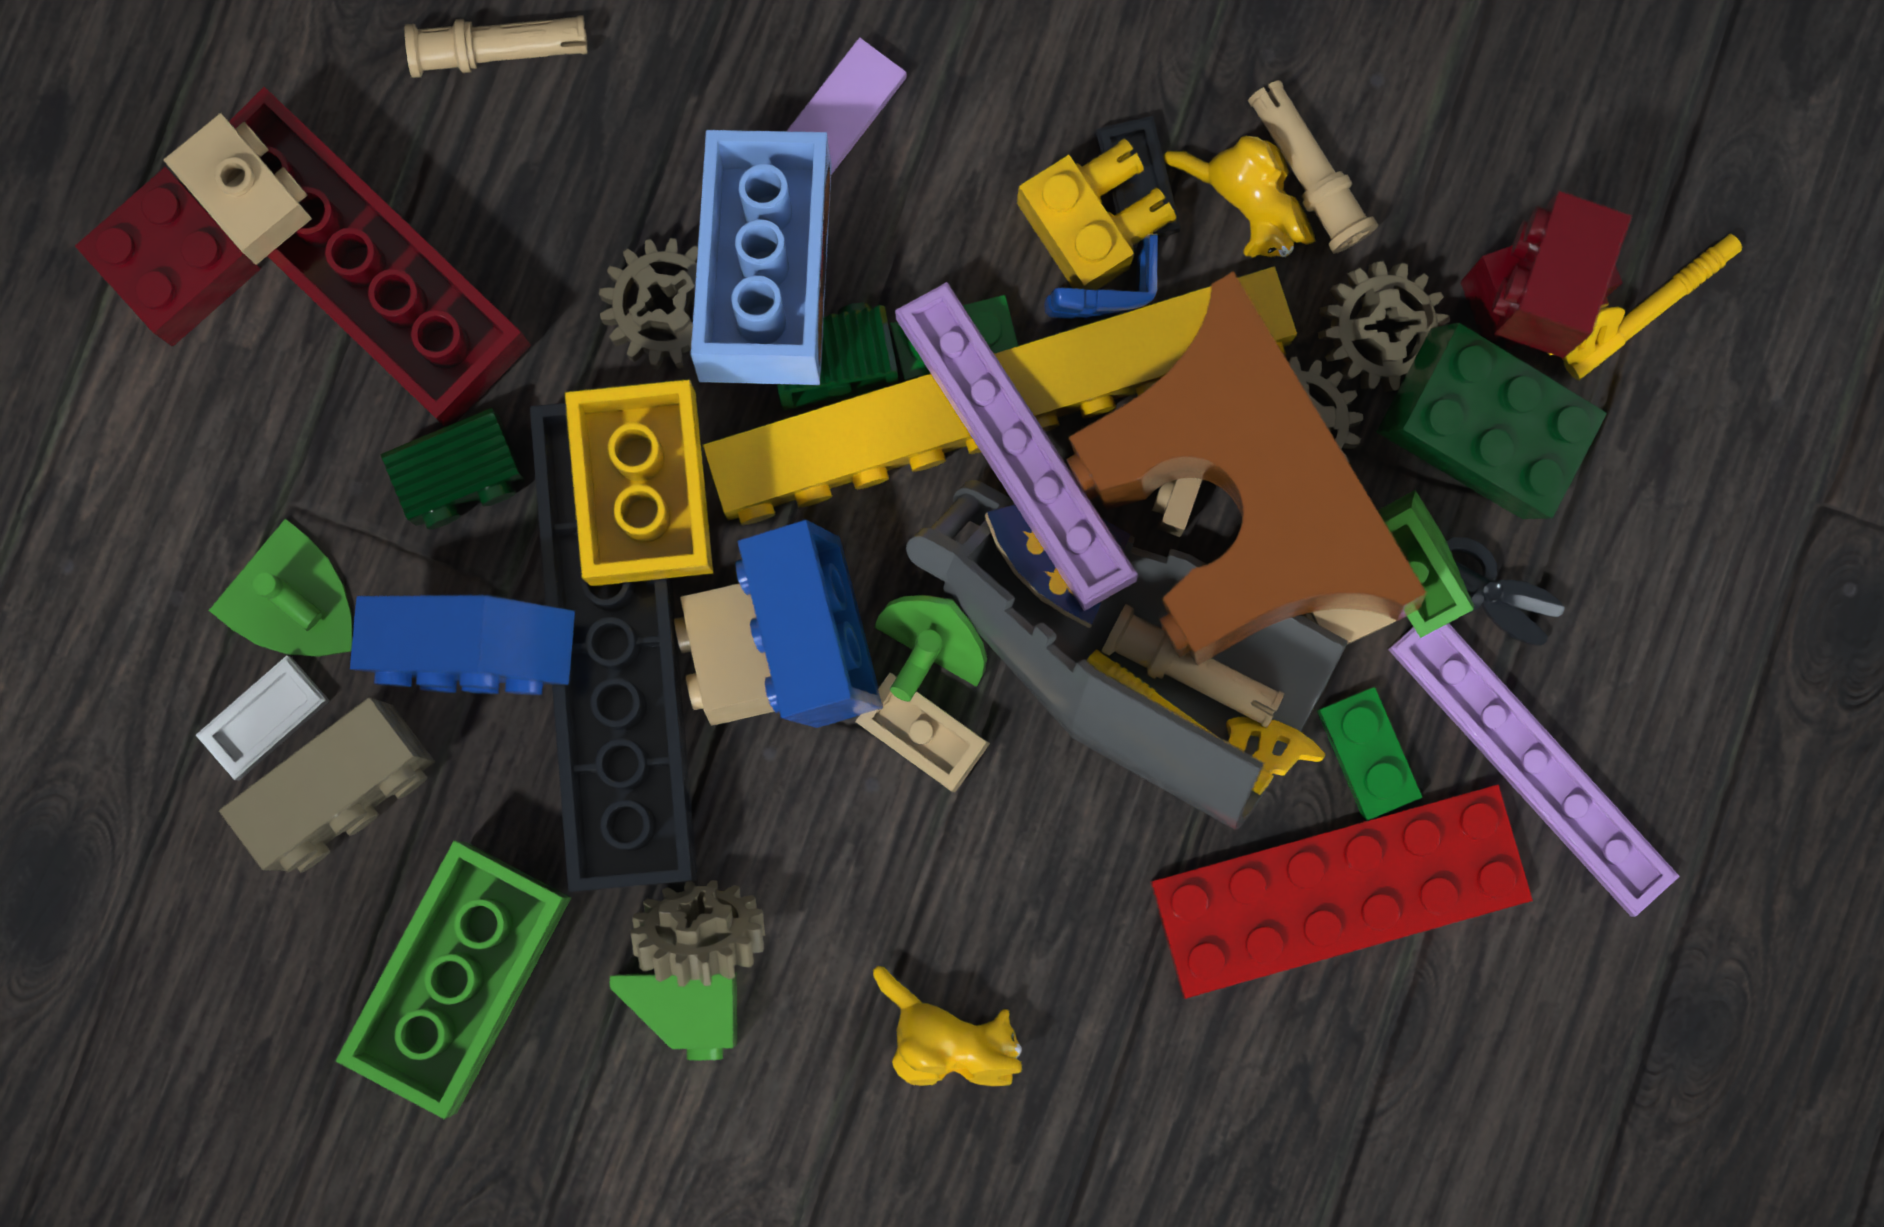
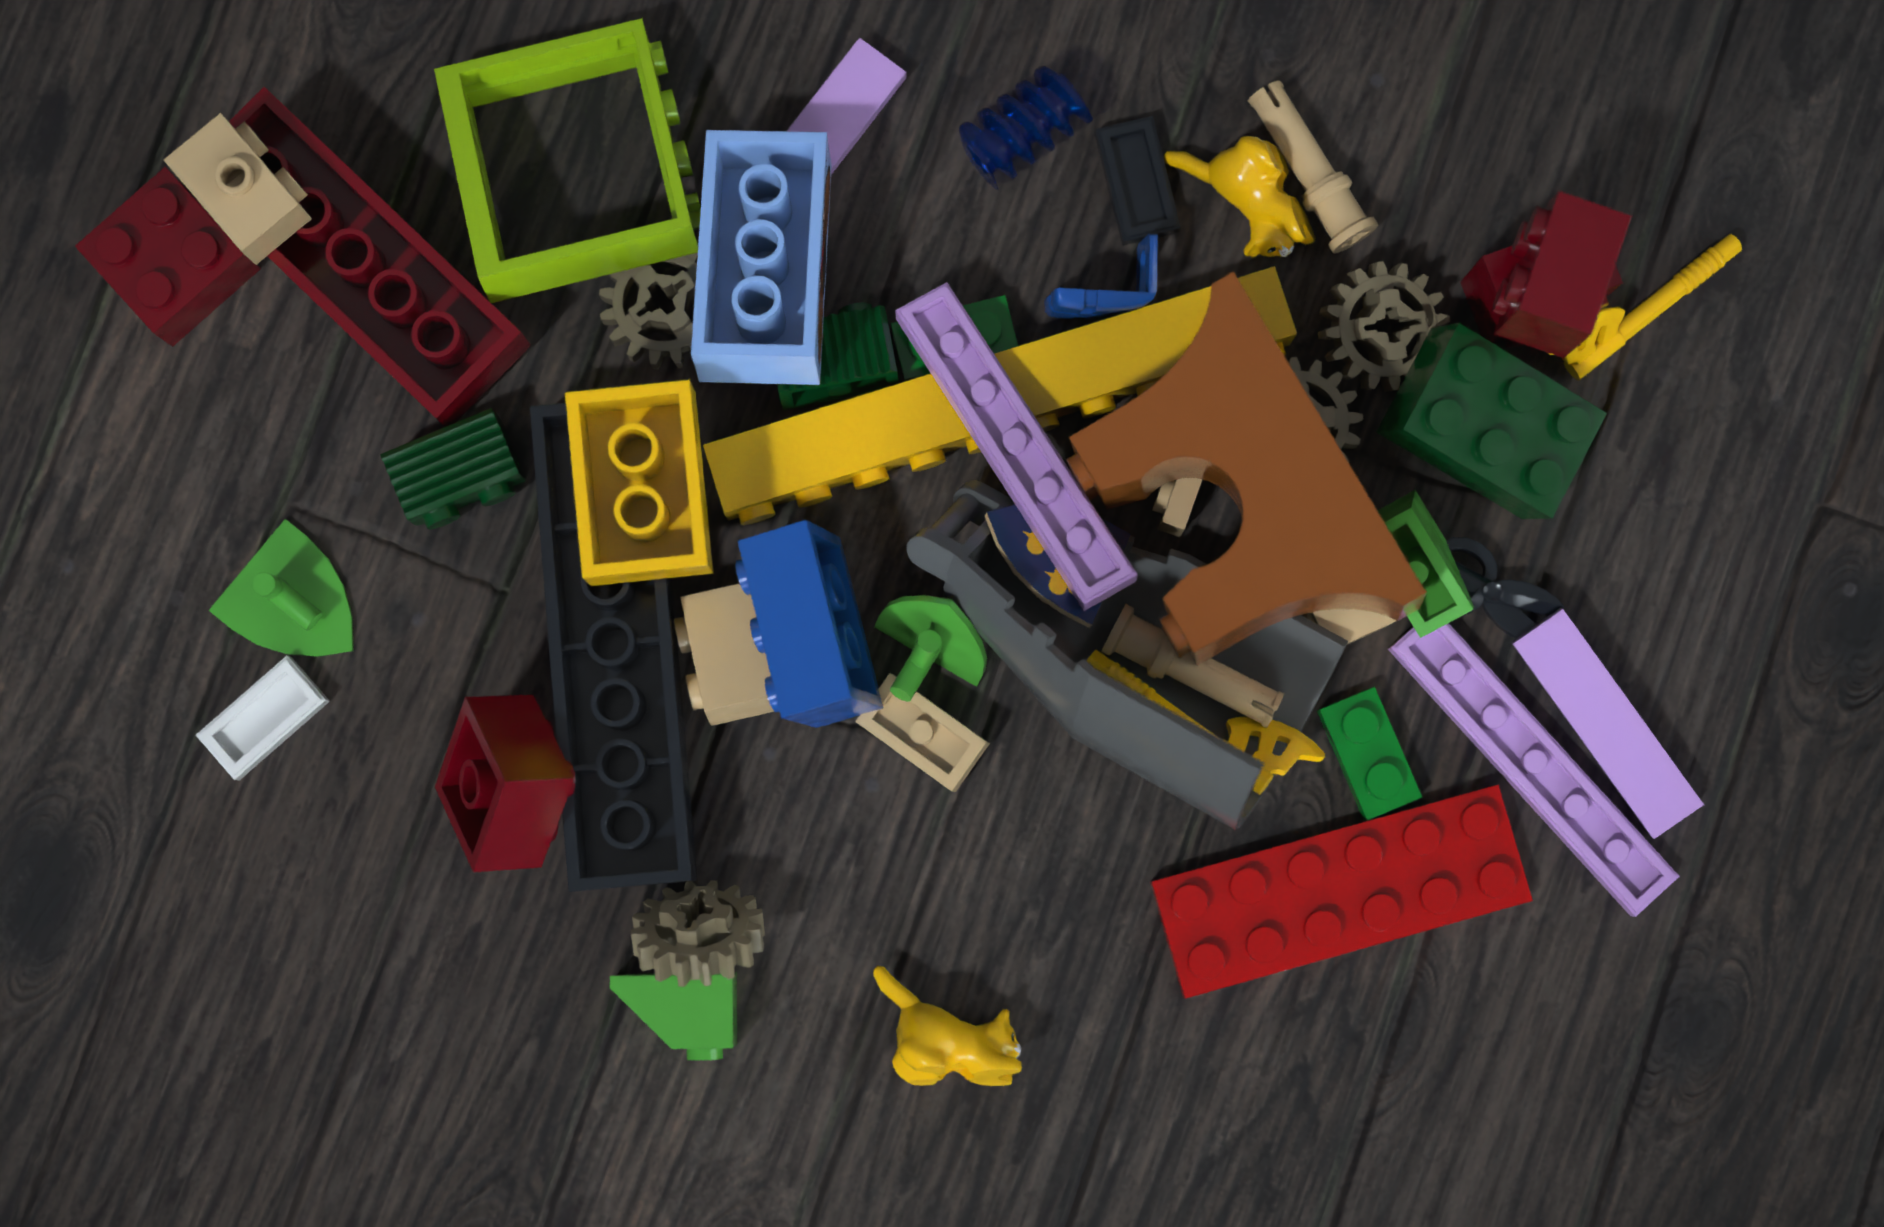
(328, 788): dark tan brick -> none
(453, 979): bright green brick -> none
(462, 641): blue brick -> none
(466, 45): tan pin -> none
(504, 782): none -> dark red brick
(542, 68): none -> lime window
(1022, 123): none -> clear blue piece
(1075, 227): yellow brick -> none
(1607, 723): none -> lavender tile

